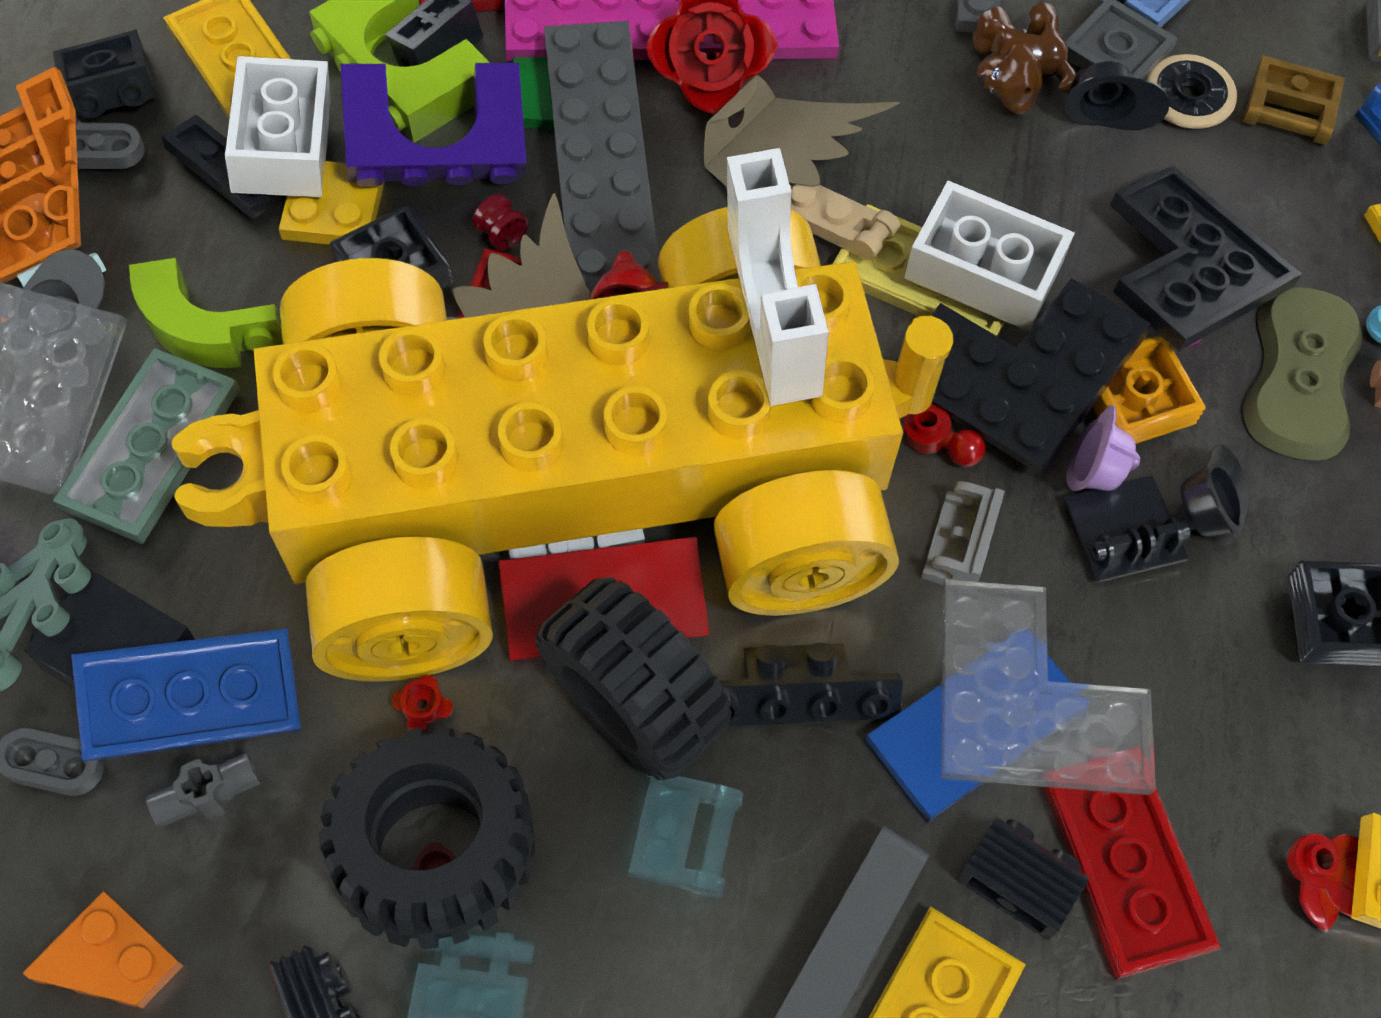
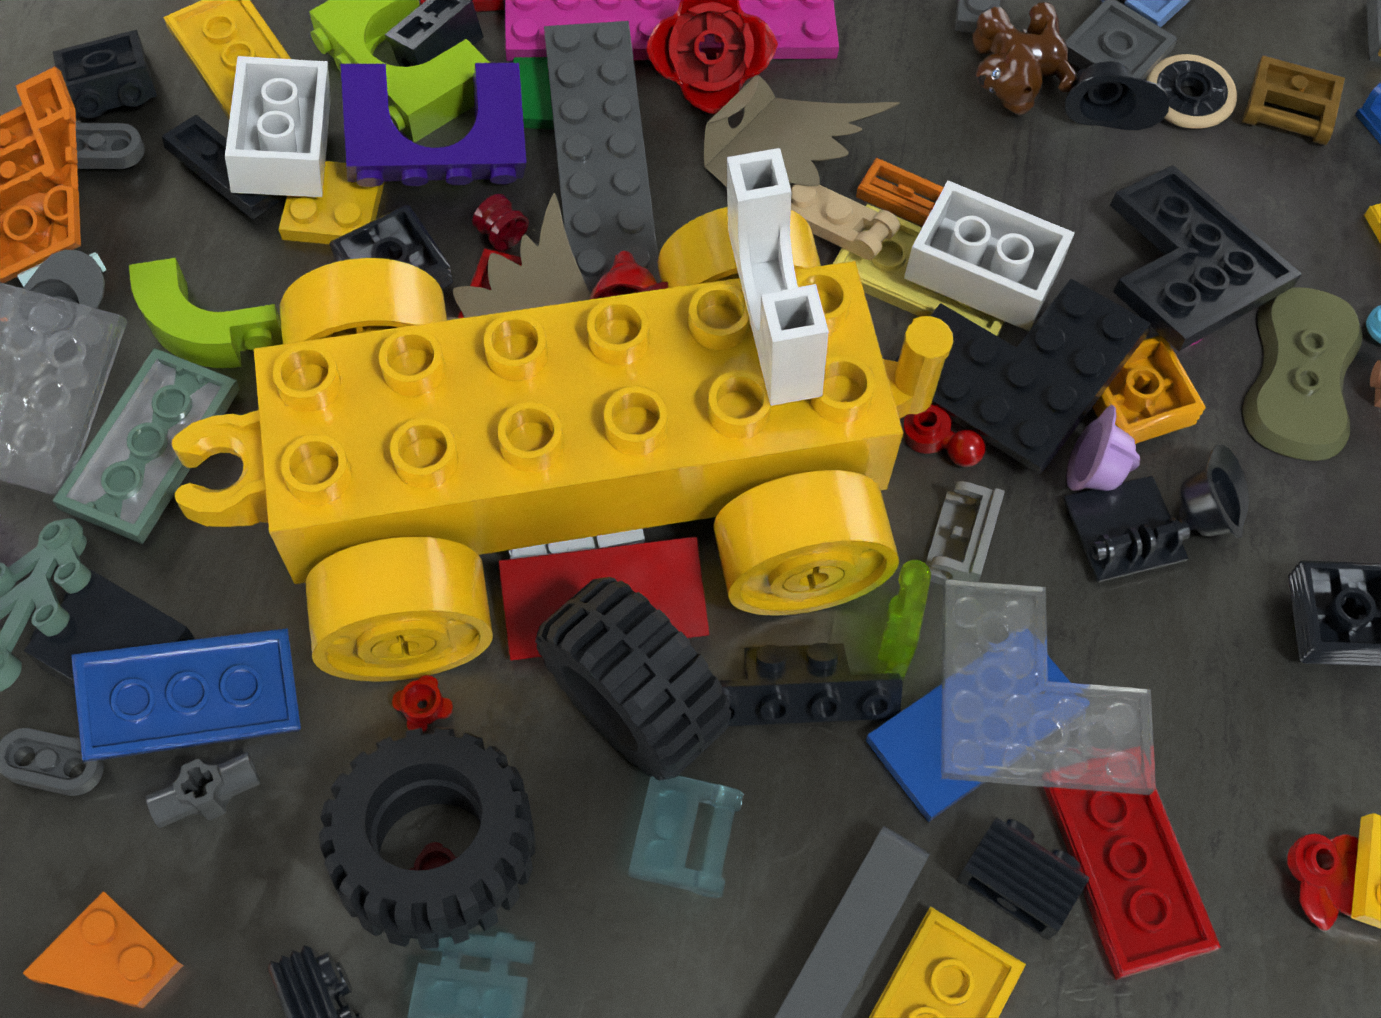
(898, 199): none -> orange tile
(905, 618): none -> clear neon green plate

